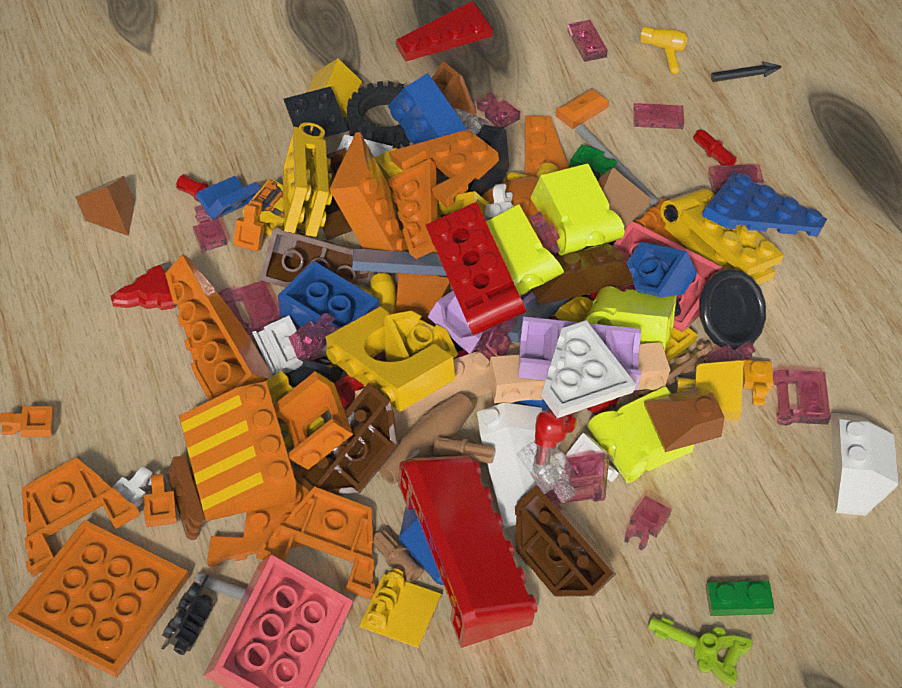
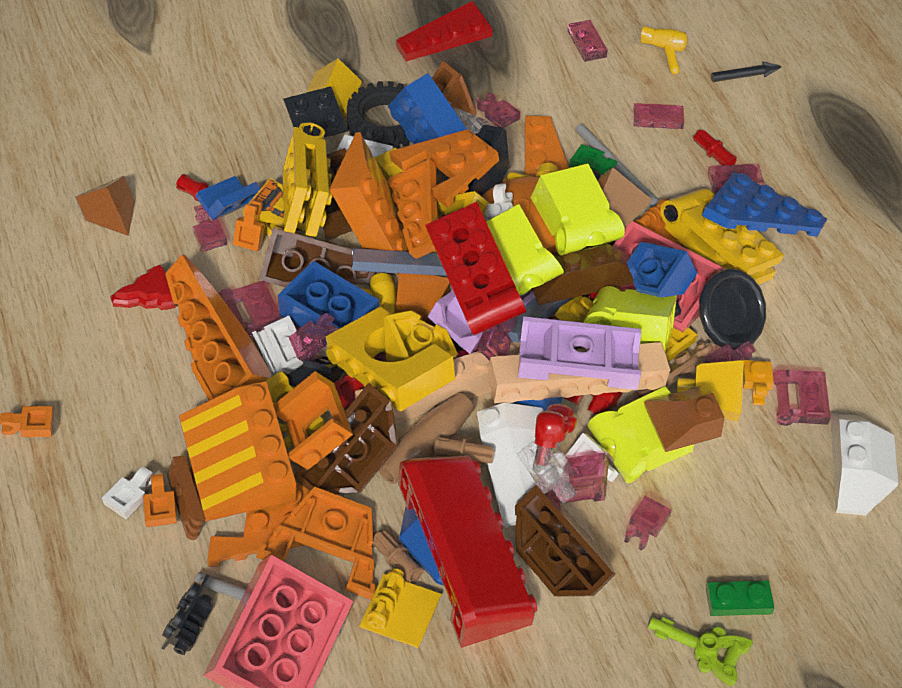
(62, 499): orange wing -> none
(99, 598): orange plate -> none
(546, 233): clear pink plate -> none
(582, 108): orange piece -> none
(583, 372): white plate -> none

